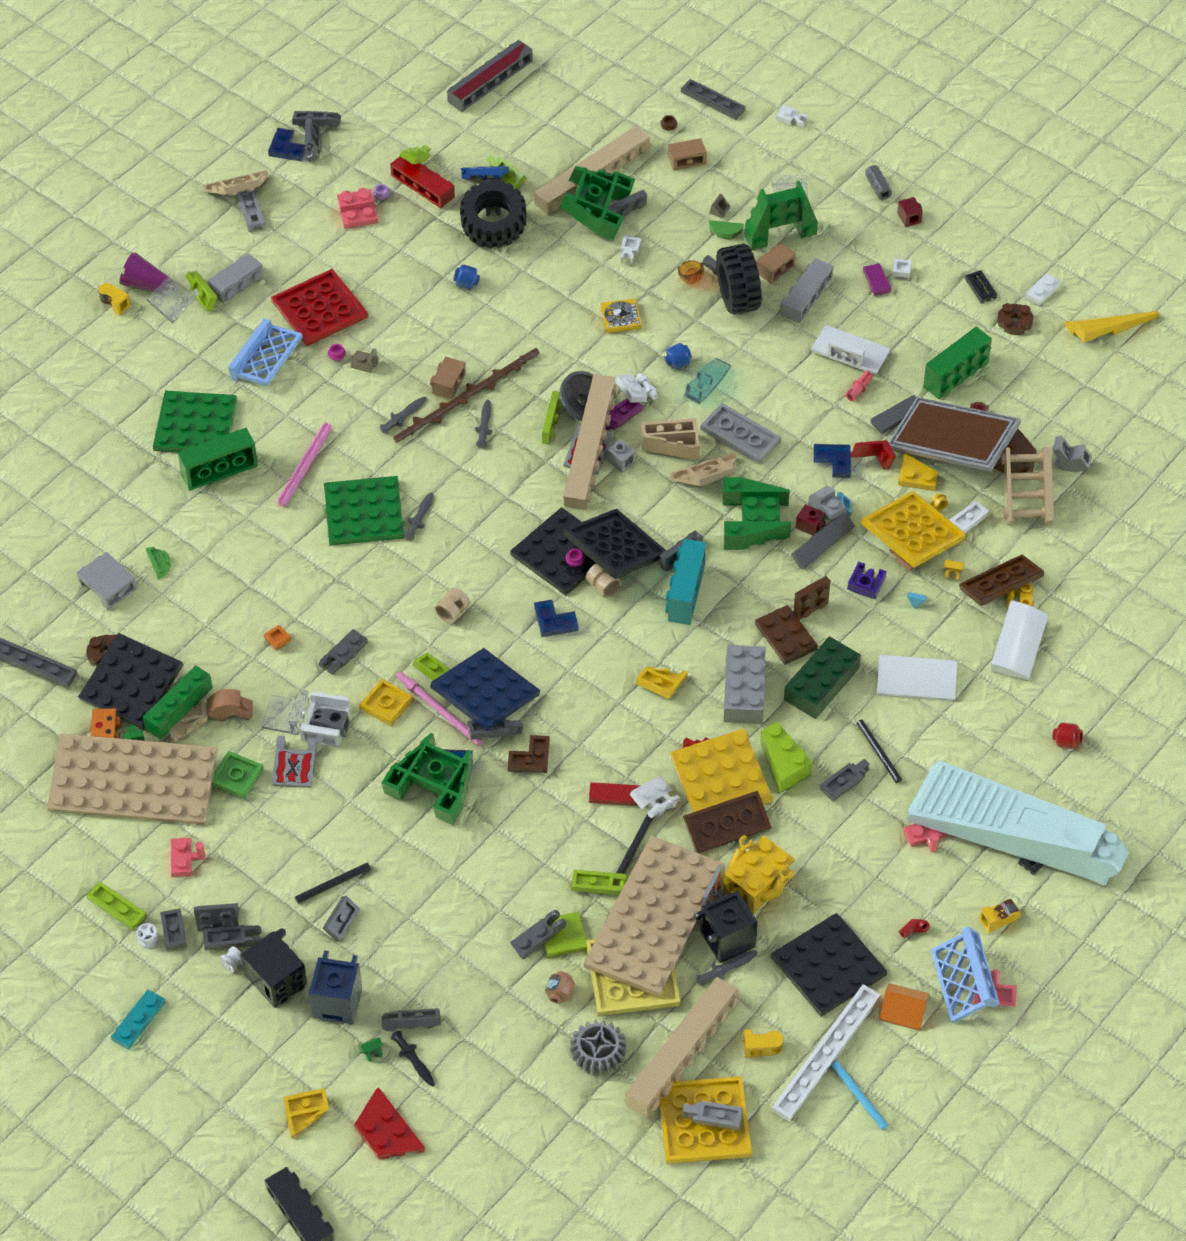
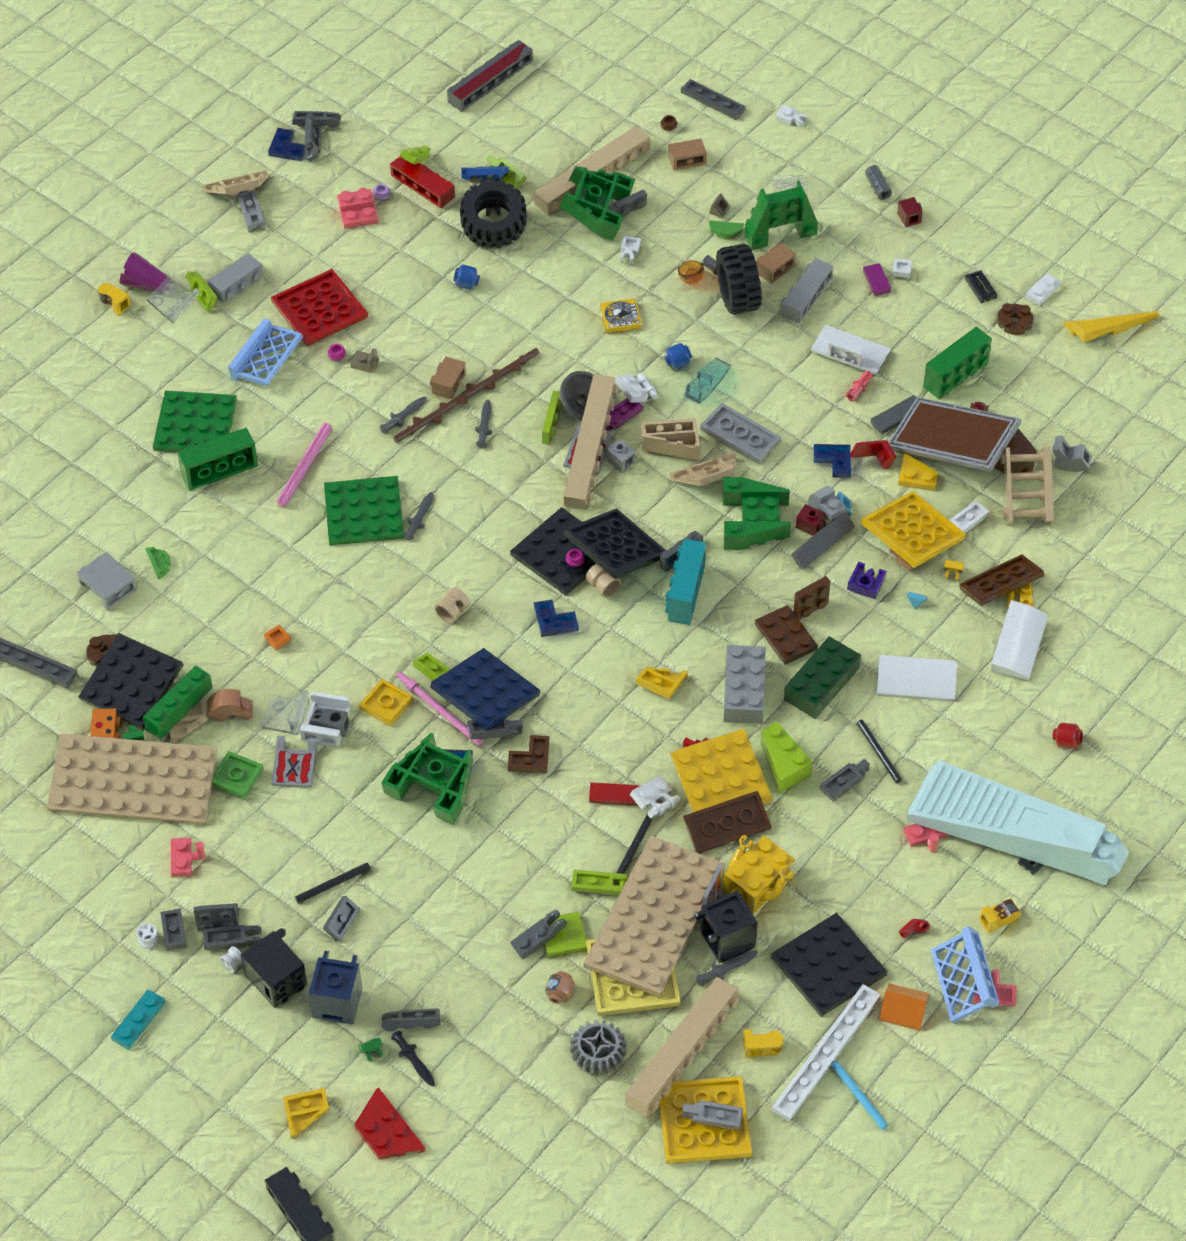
(116, 906): lime plate -> none
(343, 651): dark grey hinge -> none
(939, 502): yellow plate -> none

